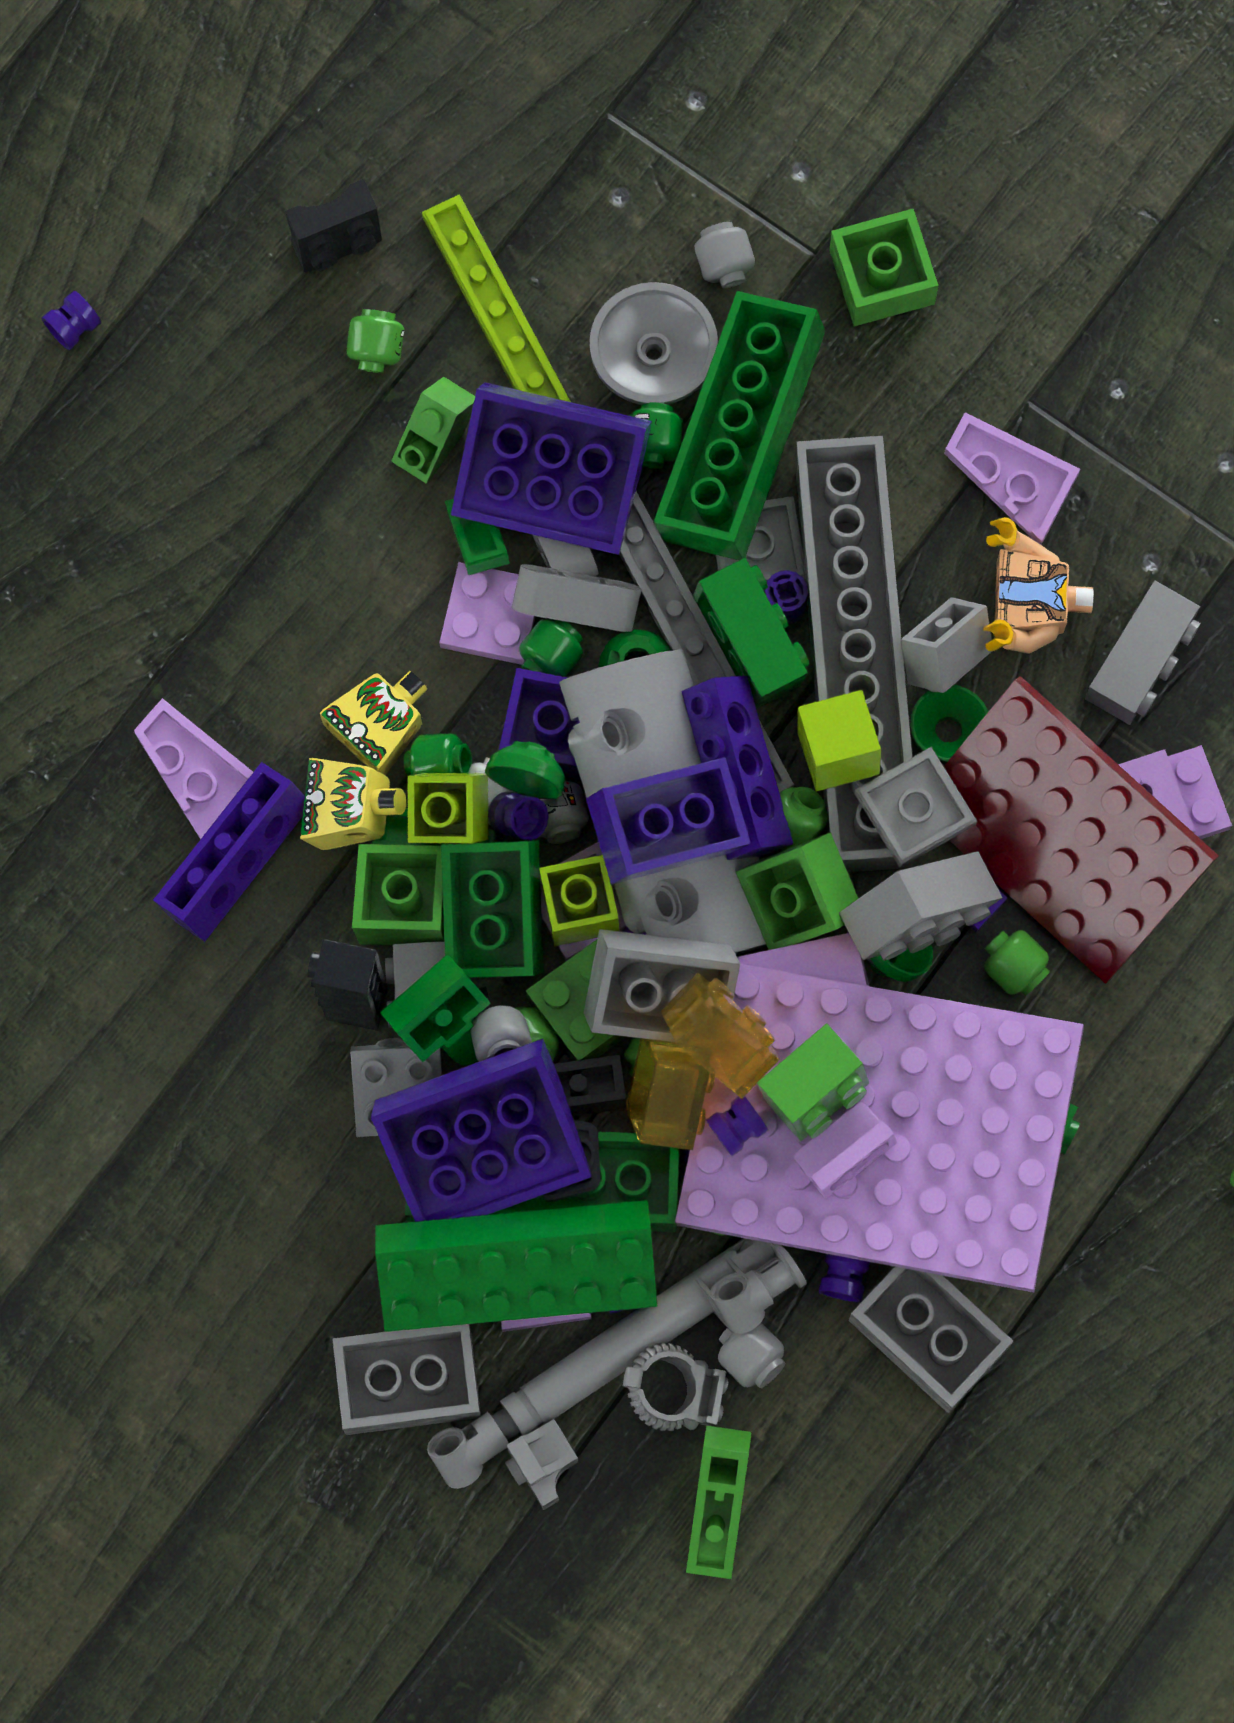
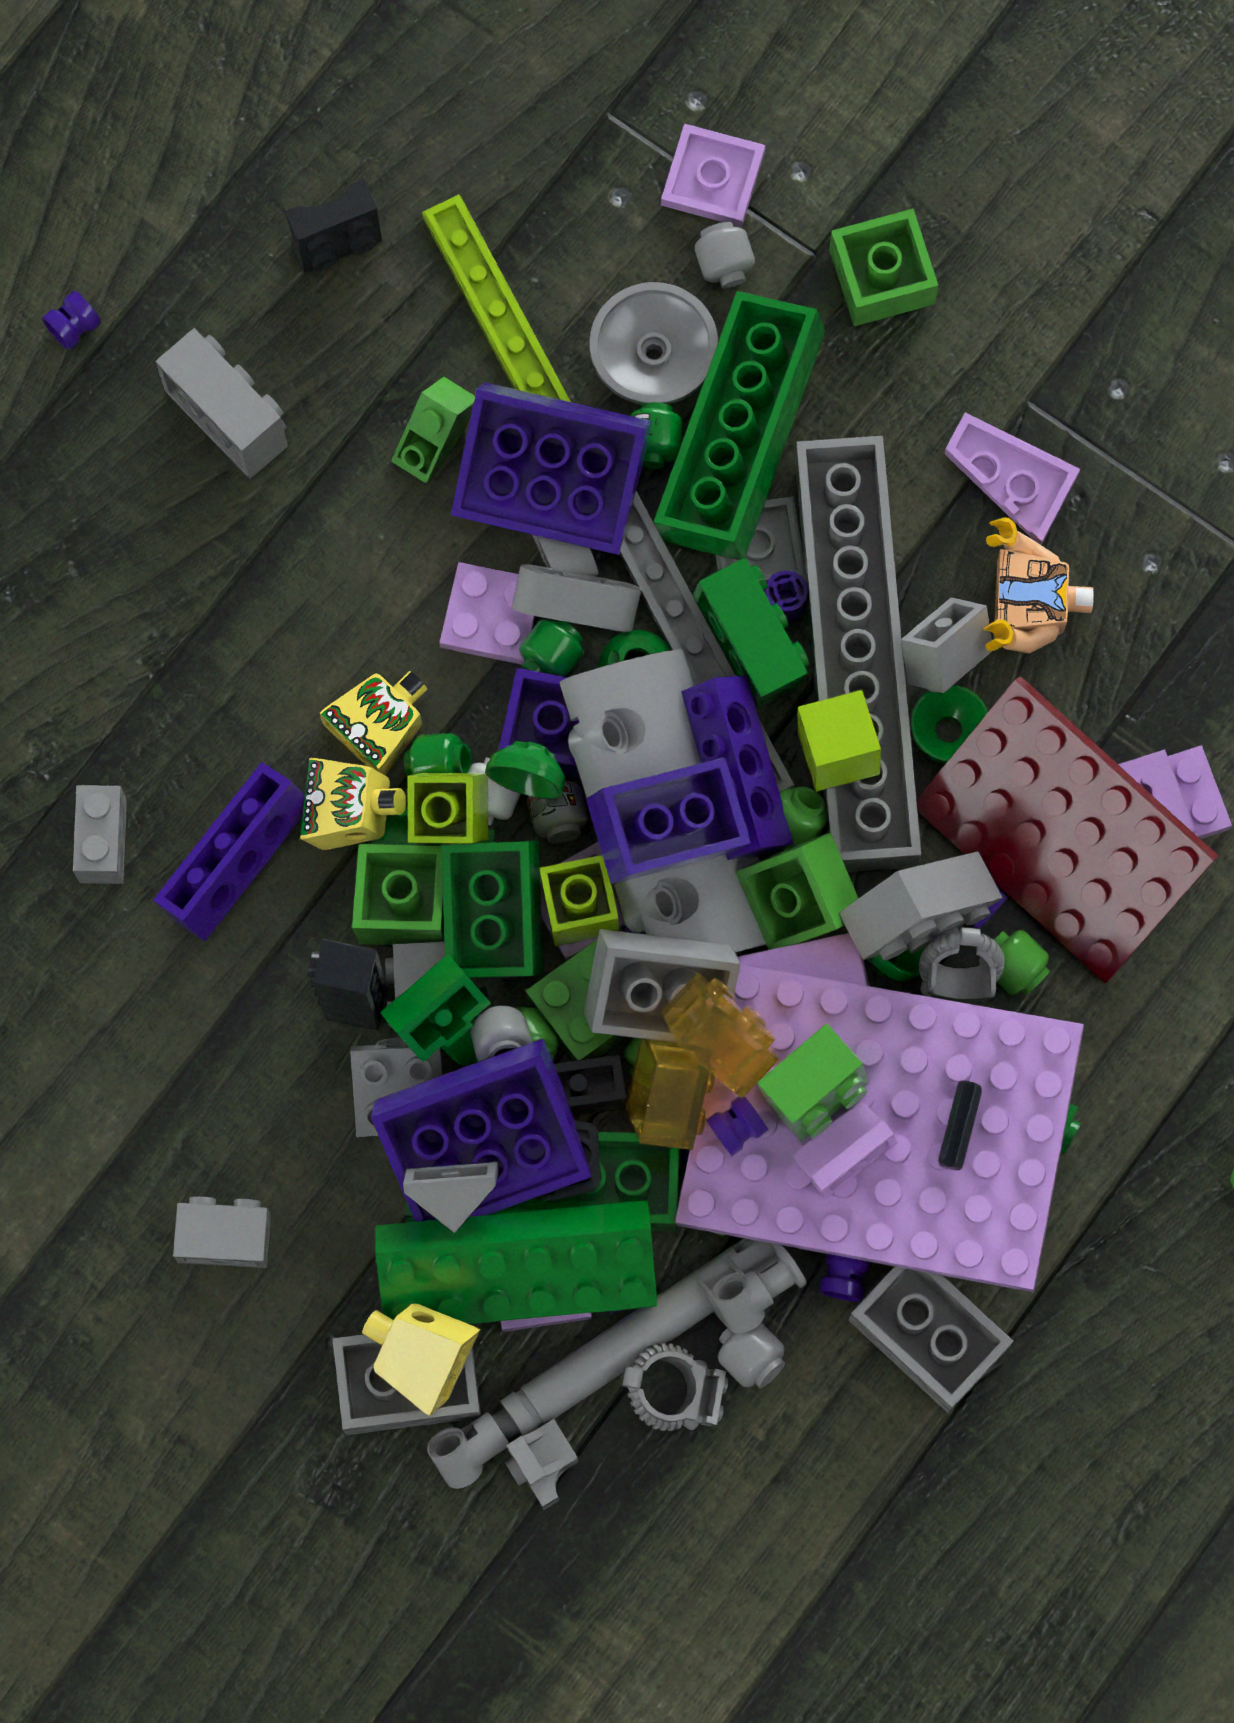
(99, 834): none -> light grey brick
(191, 764): lavender wing -> none
(222, 1233): none -> light grey brick
(223, 402): none -> light grey brick
(375, 340): bright green head -> none
(421, 1353): none -> light yellow torso
(451, 1191): none -> light grey slope
(478, 543): green tile -> none
(518, 815): dark purple wheel -> none
(713, 175): none -> lavender plate
(718, 1502): bright green slope -> none
(915, 807): light grey tile -> none
(960, 1125): none -> black axle
(961, 984): none -> light grey piece
(1144, 653): light grey brick -> none

